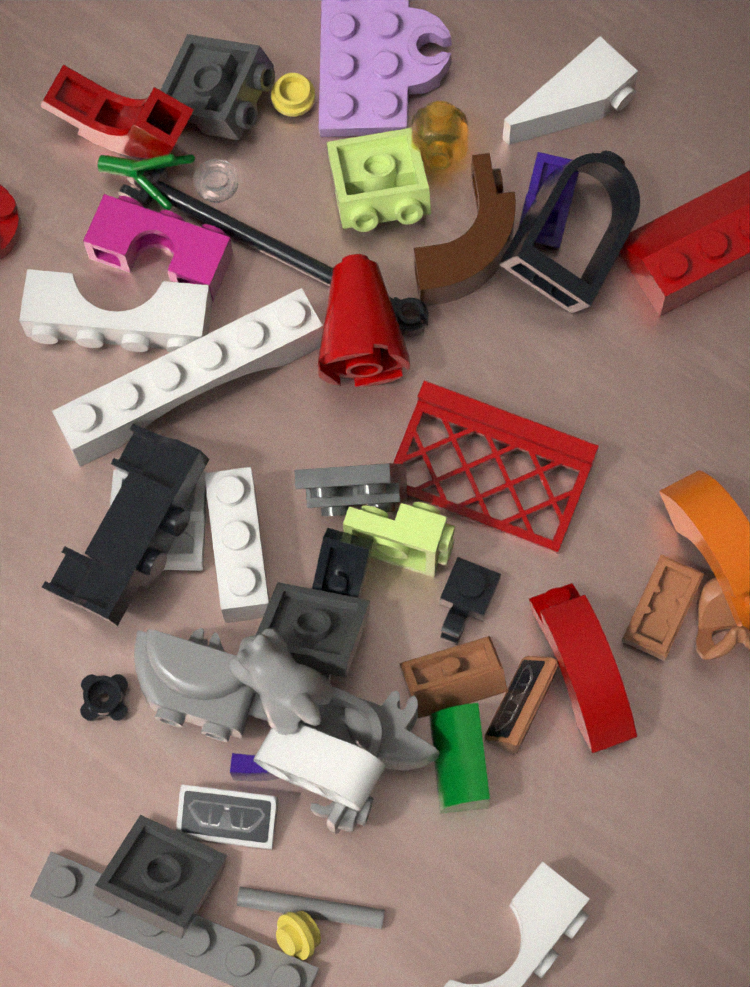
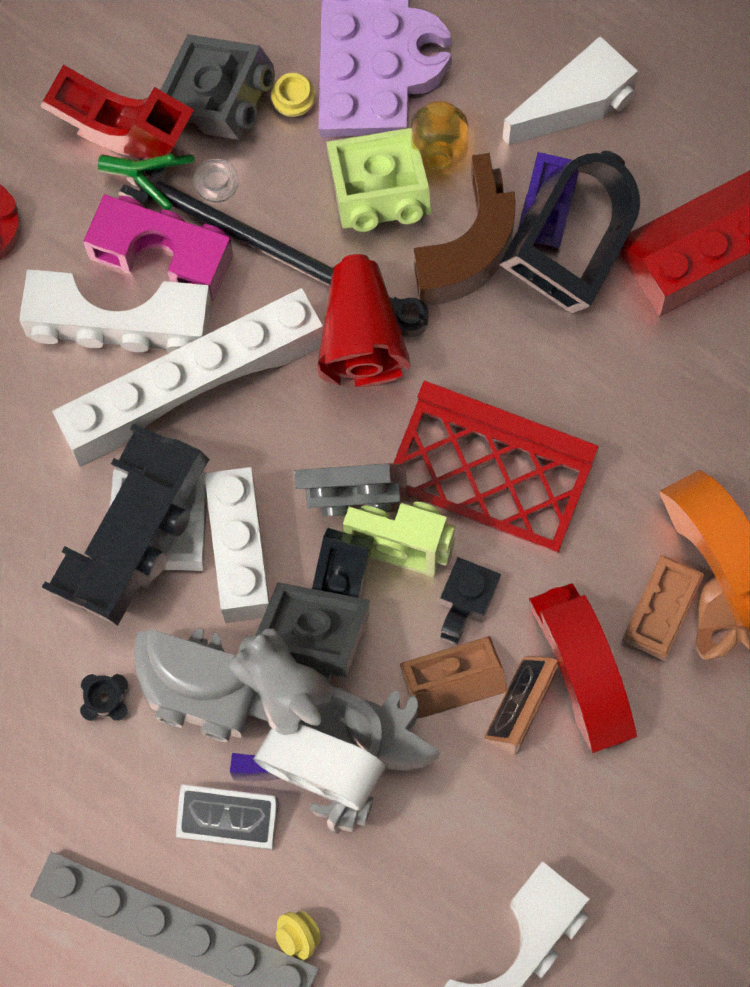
(160, 876): dark grey plate -> none
(314, 907): light grey bar -> none
(461, 760): green brick -> none

